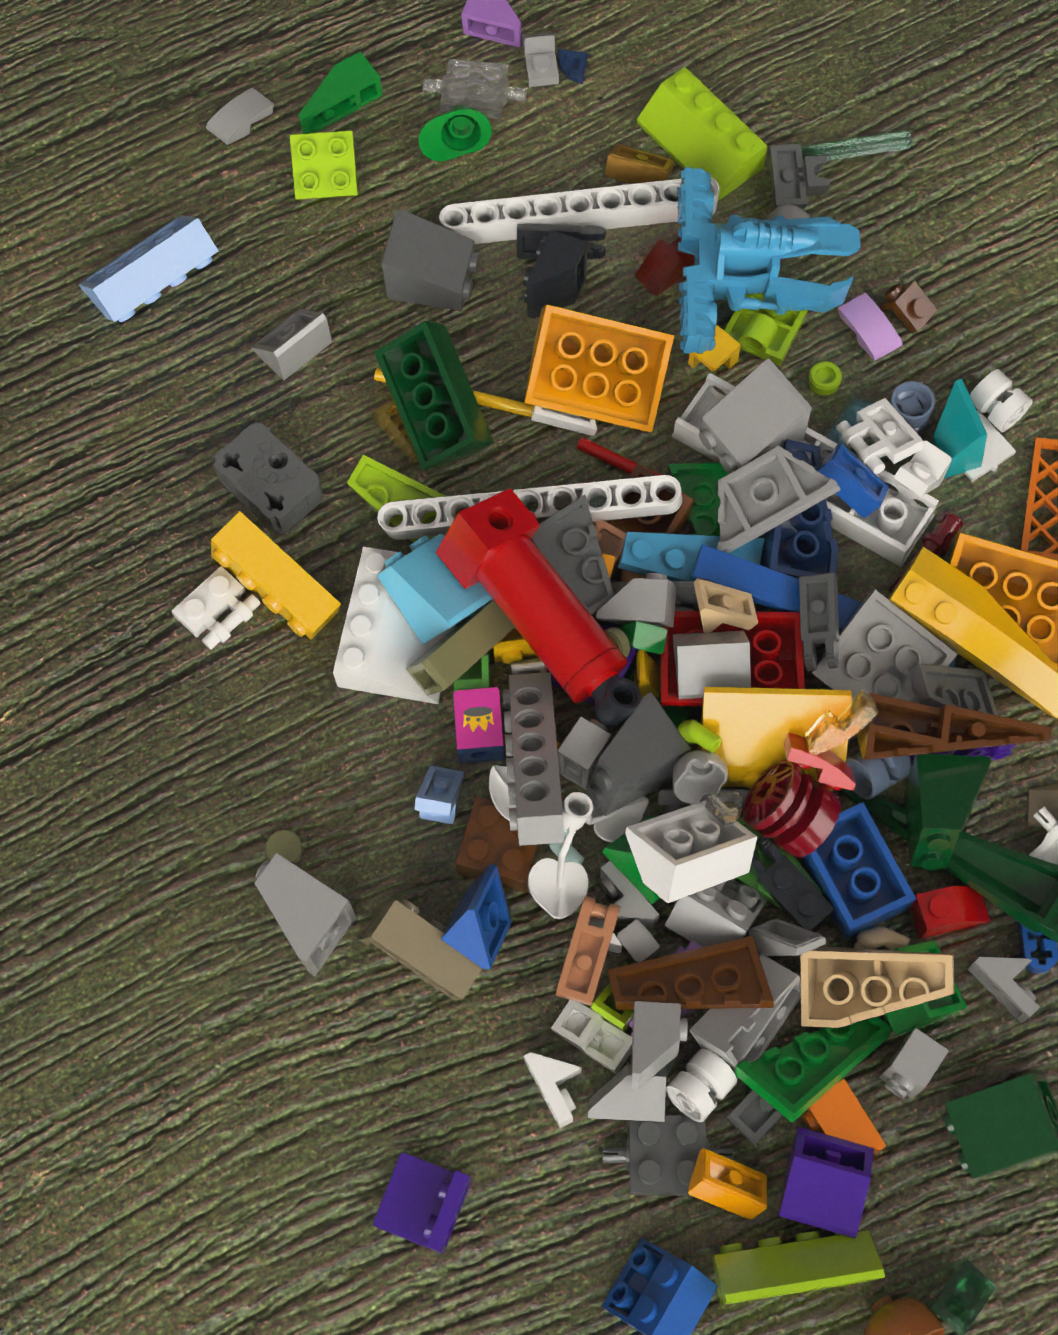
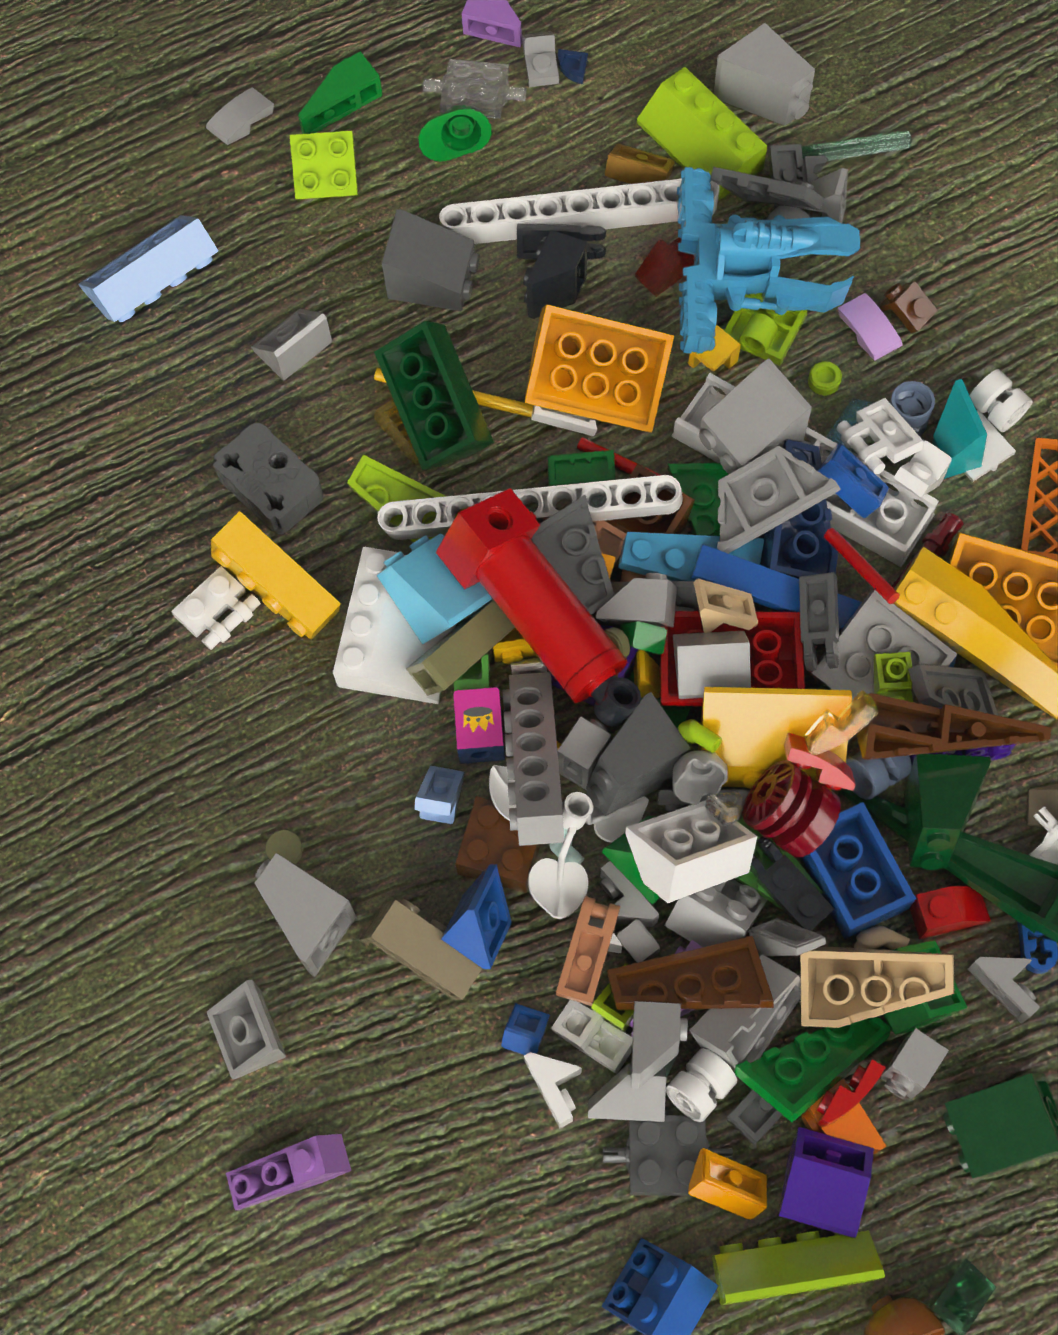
(245, 1031): none -> light grey slope
(289, 1170): none -> medium lavender slope
(422, 1202): dark purple bracket -> none
(524, 1030): none -> blue slope
(581, 467): none -> green plate
(764, 77): none -> light grey slope
(768, 191): none -> dark grey wing
(834, 190): none -> light grey slope
(839, 1103): none -> red slope
(861, 566): none -> red bar
(893, 676): none -> lime slope

